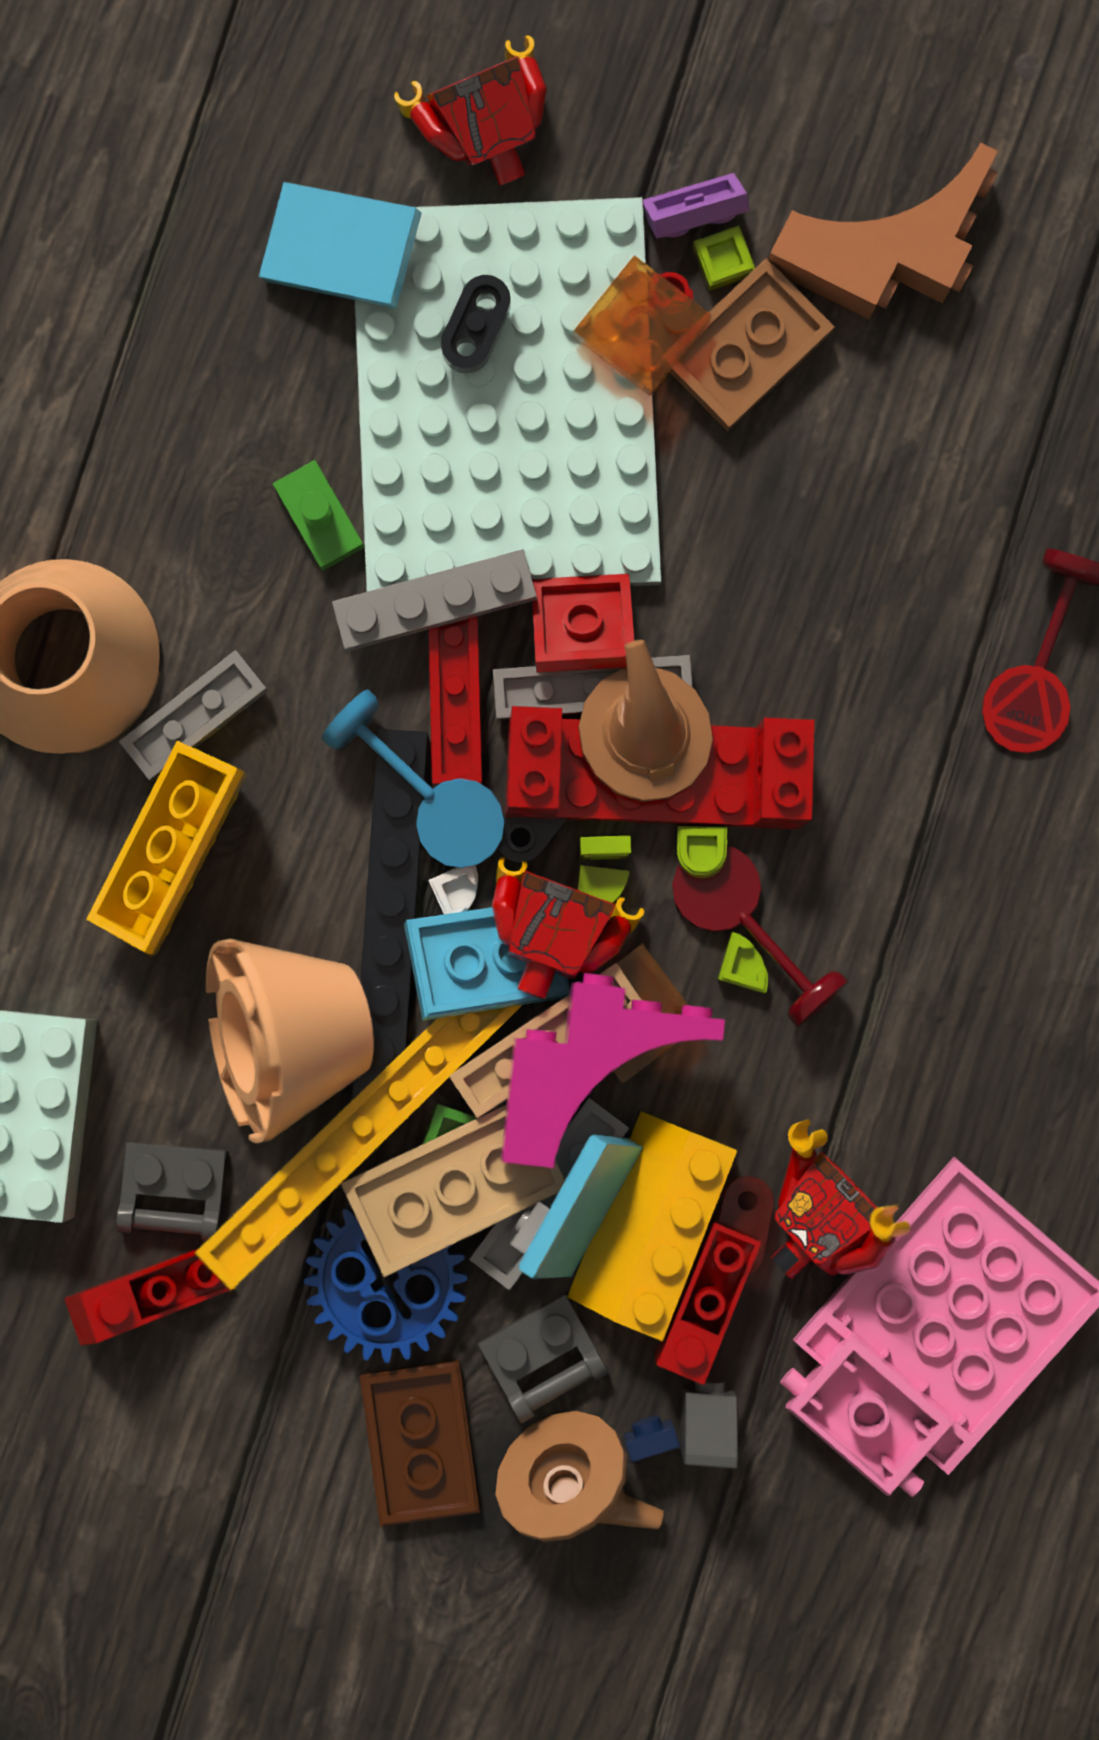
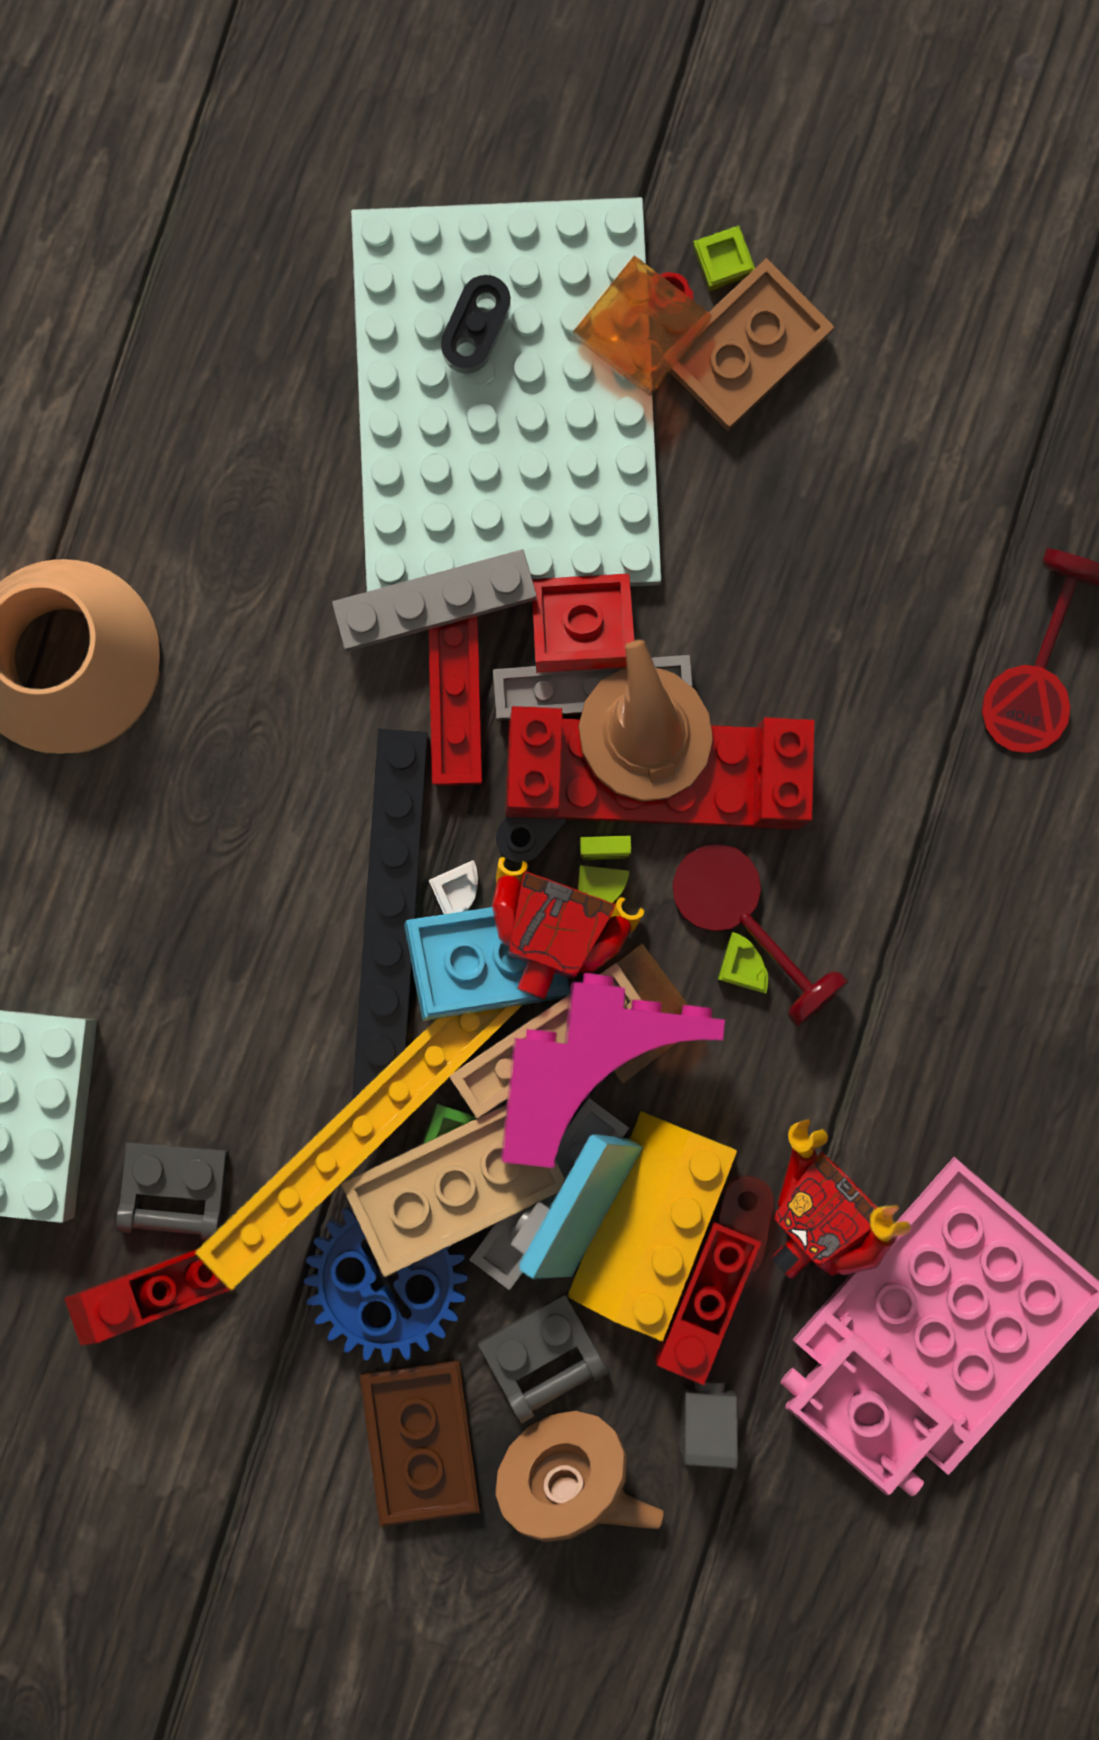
(166, 847): yellow slope -> none
(194, 714): light grey plate -> none
(284, 1032): light nougat cone -> none
(318, 515): bright green tile -> none
(340, 244): medium azure tile -> none
(457, 819): dark azure piece -> none
(484, 113): red torso -> none
(650, 1438): dark blue plate -> none
(695, 205): medium lavender plate -> none
(701, 850): lime tile -> none
(867, 259): nougat arch -> none

